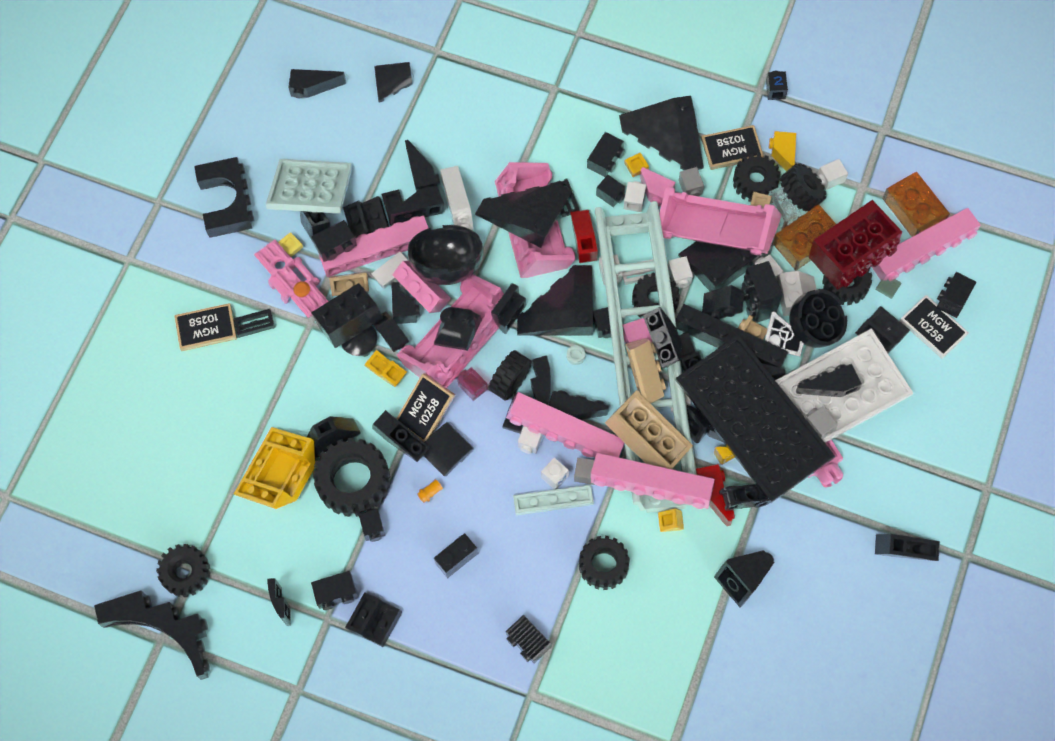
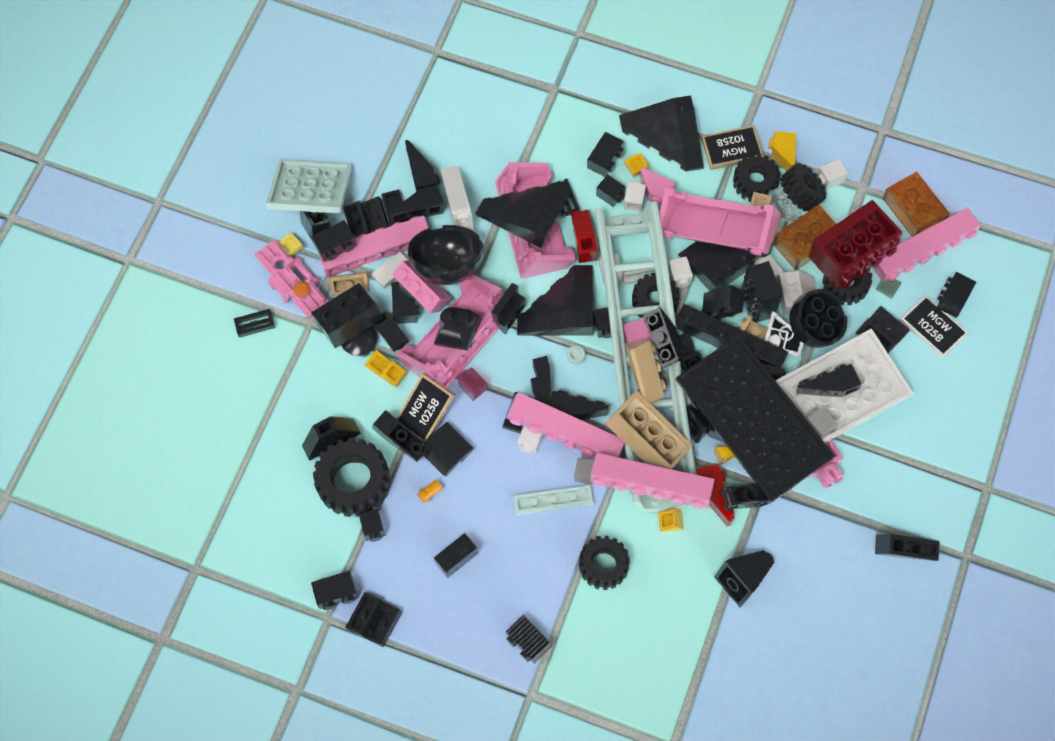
(135, 610): black arch -> none
(177, 557): black tyre -> none
(205, 327): black tile -> none
(237, 215): black arch -> none
(278, 469): yellow slope -> none
(280, 604): black slope -> none
(313, 82): black slope -> none
(392, 78): black slope -> none
(510, 375): black tyre -> none
(554, 473): white brick -> none
(691, 182): light grey brick -> none
(776, 85): black brick -> none

